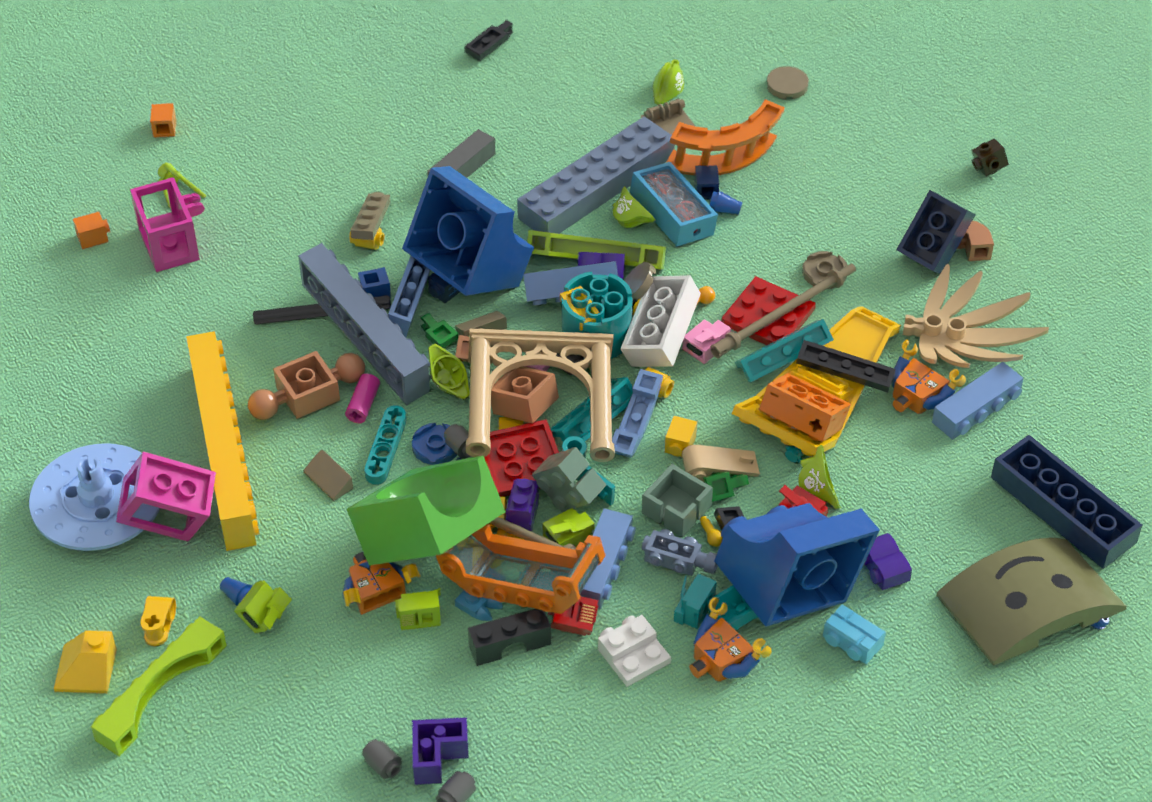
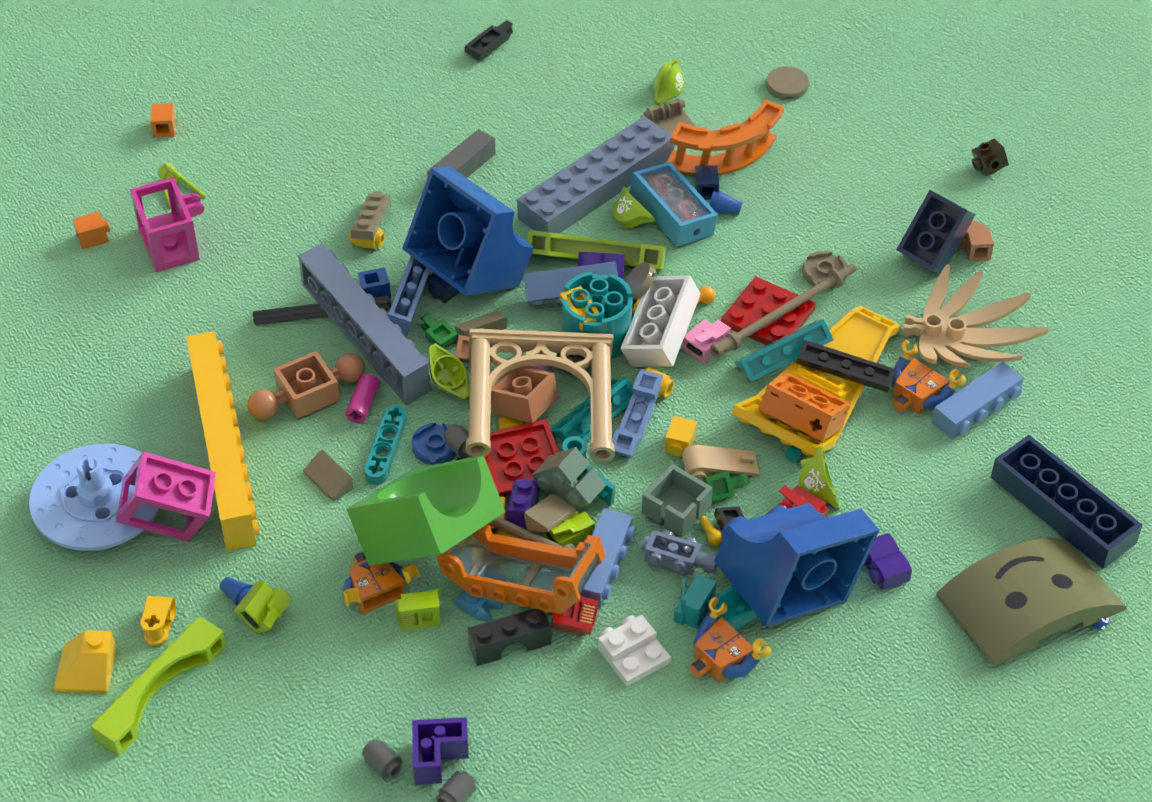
(548, 514): none -> dark tan slope
(853, 634): medium azure brick -> none

